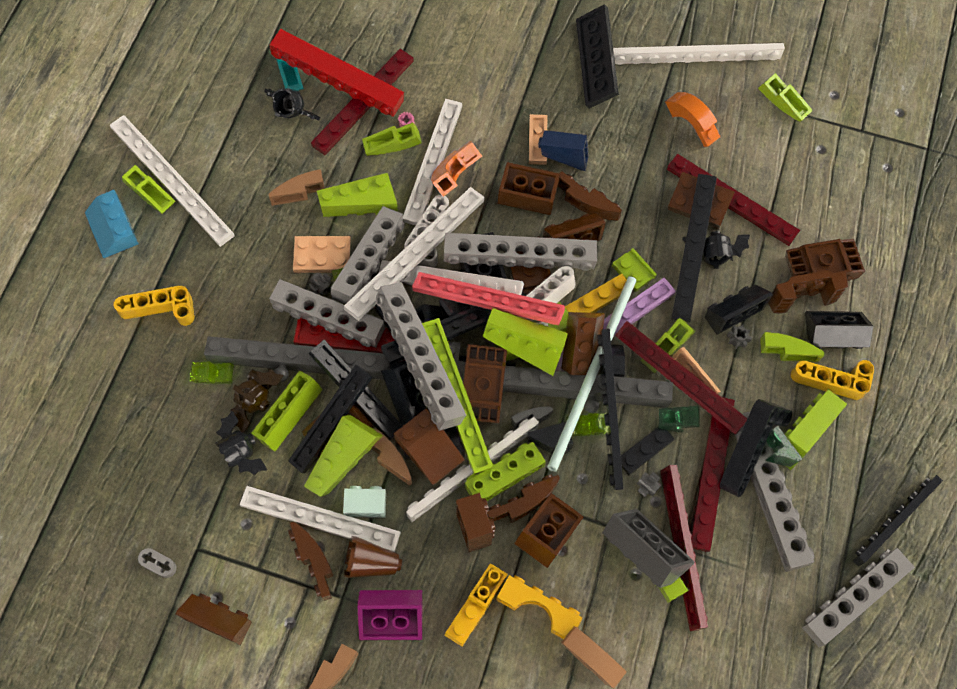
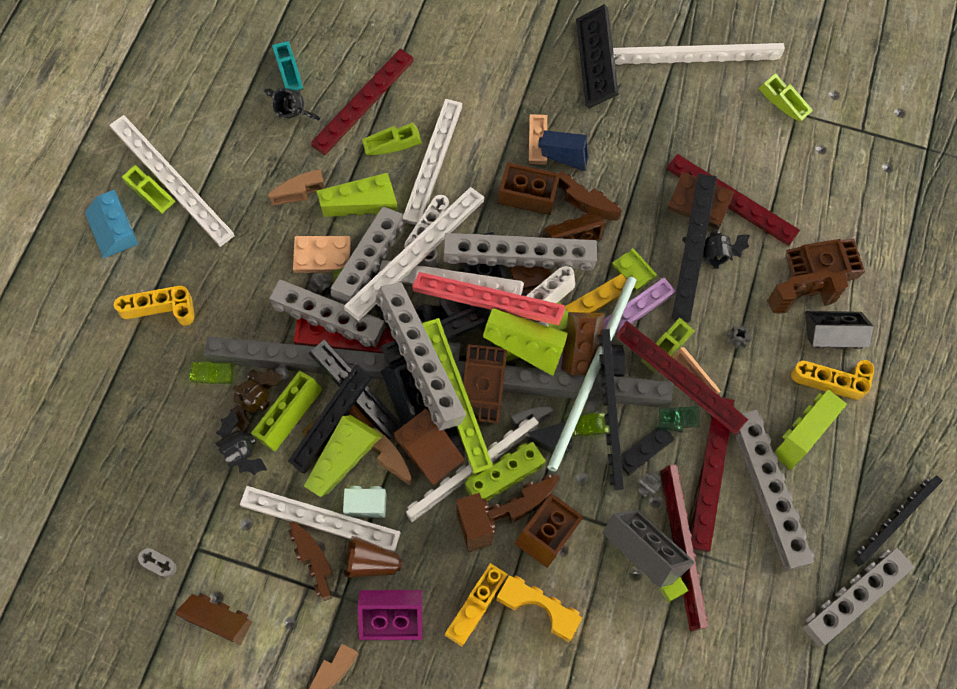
(336, 73): red brick -> none
(402, 117): bright pink bush -> none
(452, 166): orange arch -> none
(593, 657): medium nougat slope -> none
(695, 112): orange arch -> none
(737, 308): black slope -> none
(751, 443): black beam -> none
(785, 453): clear green slope -> none
(789, 348): lime slope -> none

